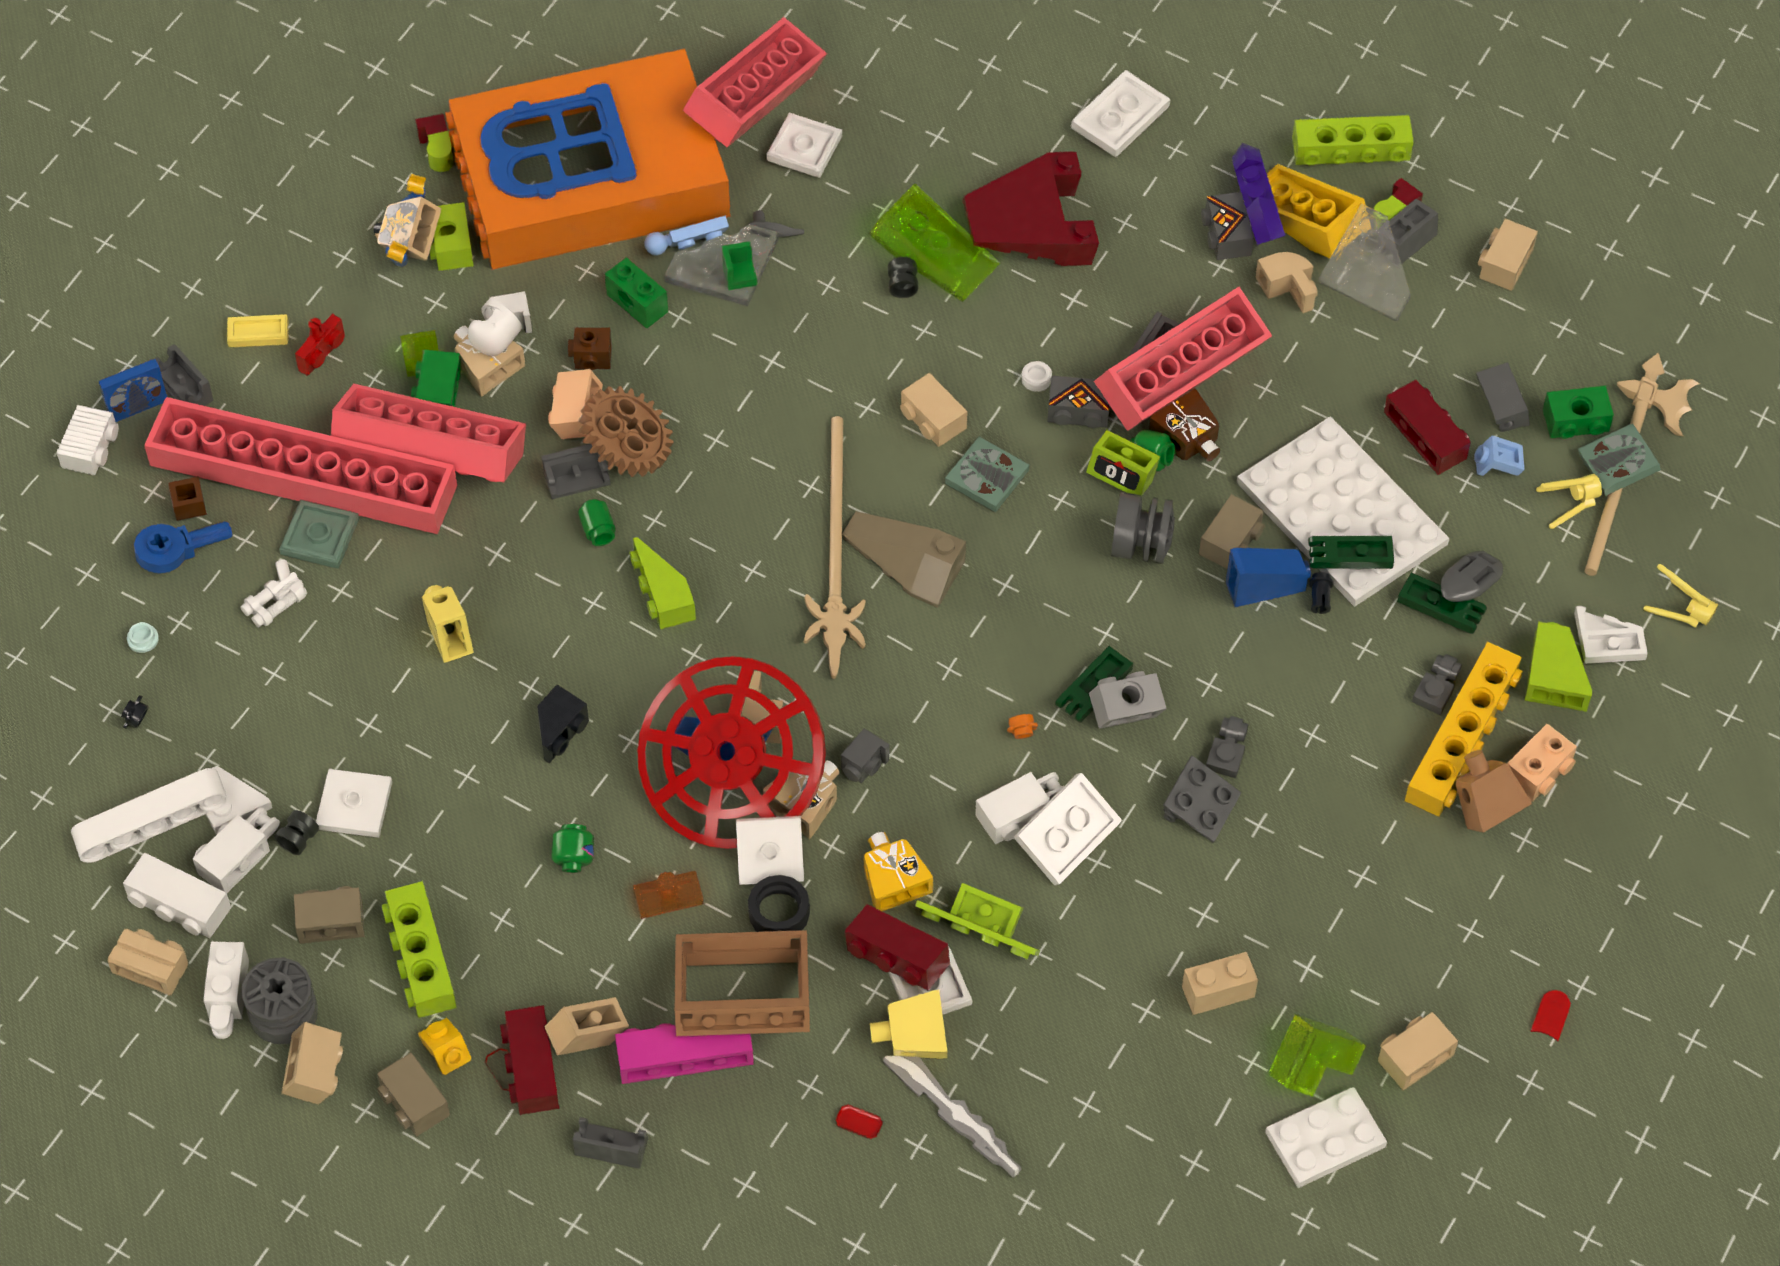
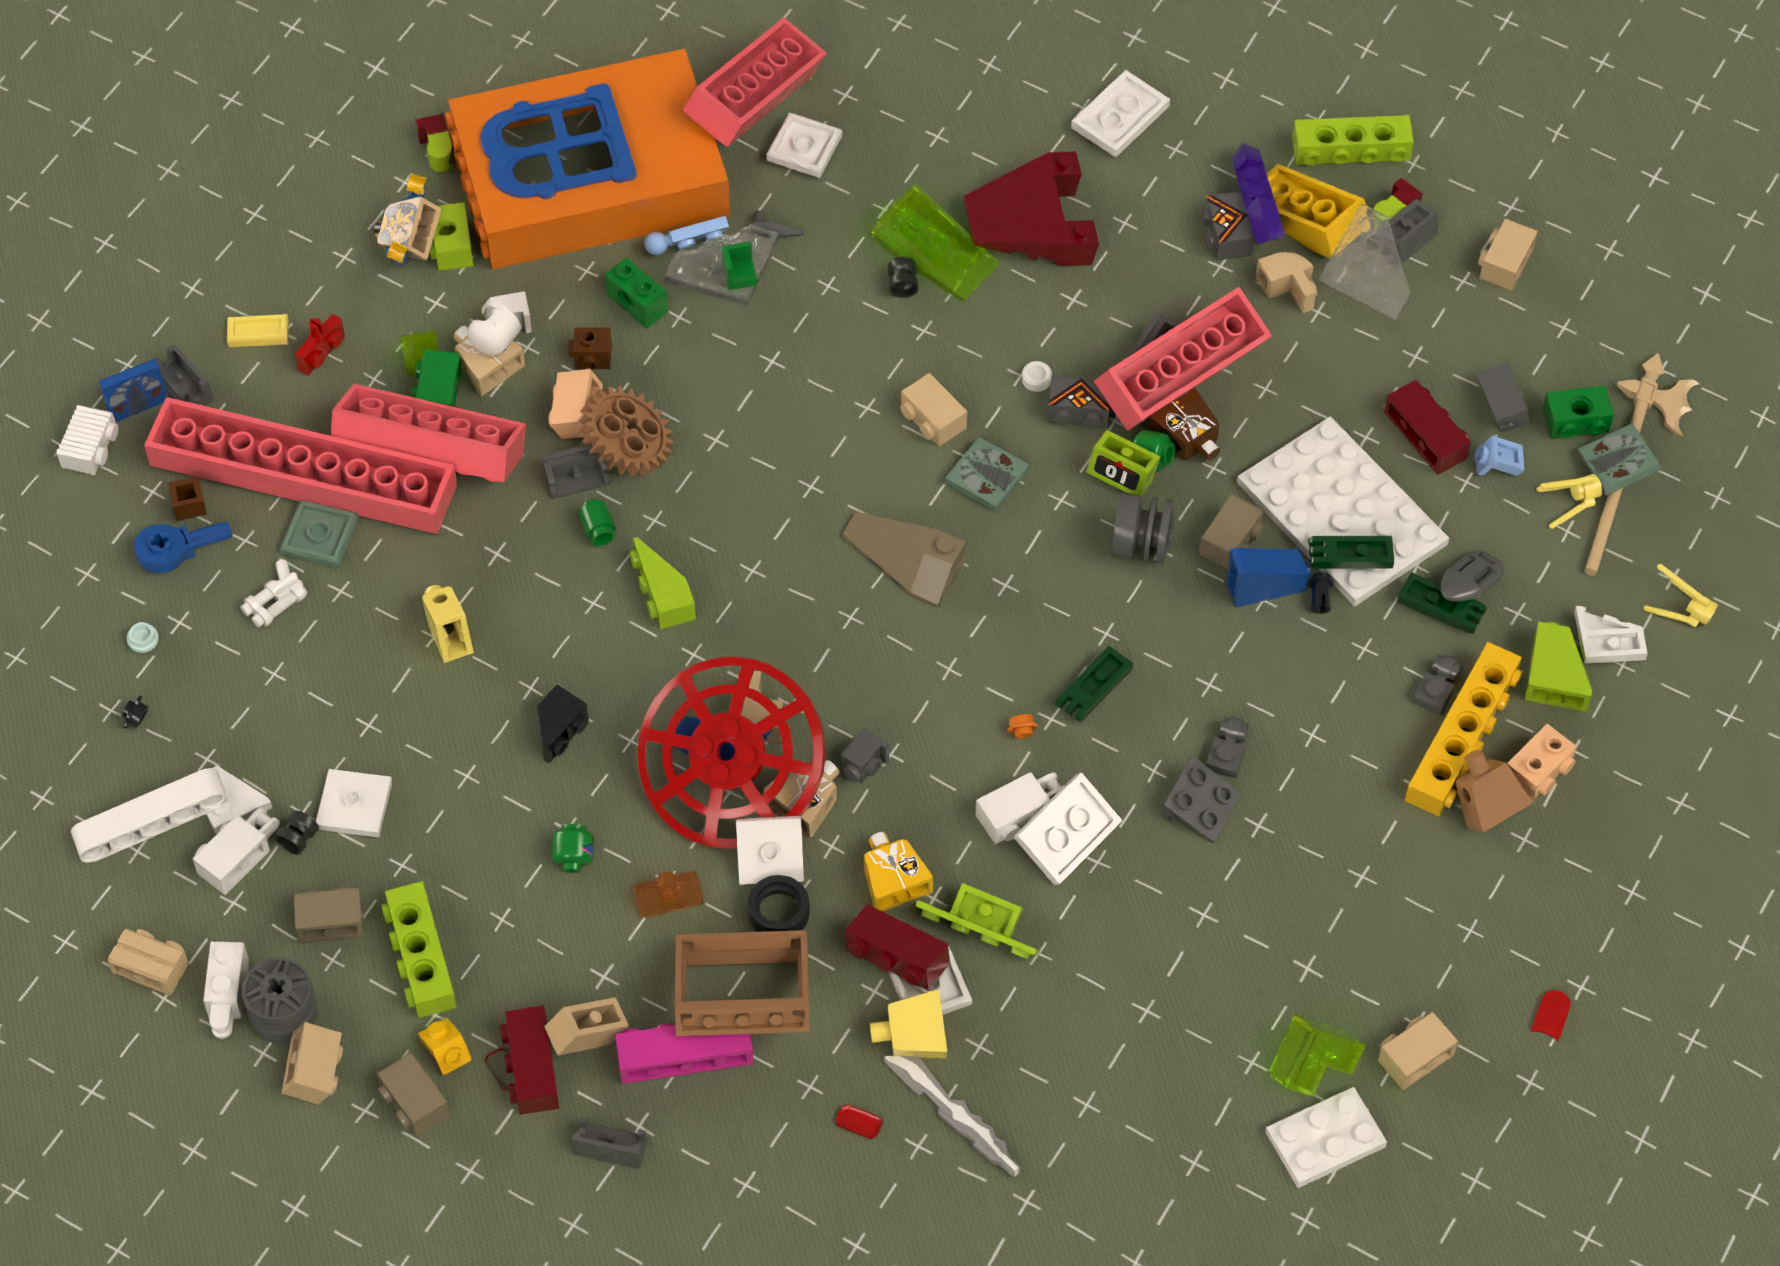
(176, 896): white brick -> none
(835, 619): tan piece -> none
(1113, 710): light grey brick -> none
(1219, 983): tan brick -> none

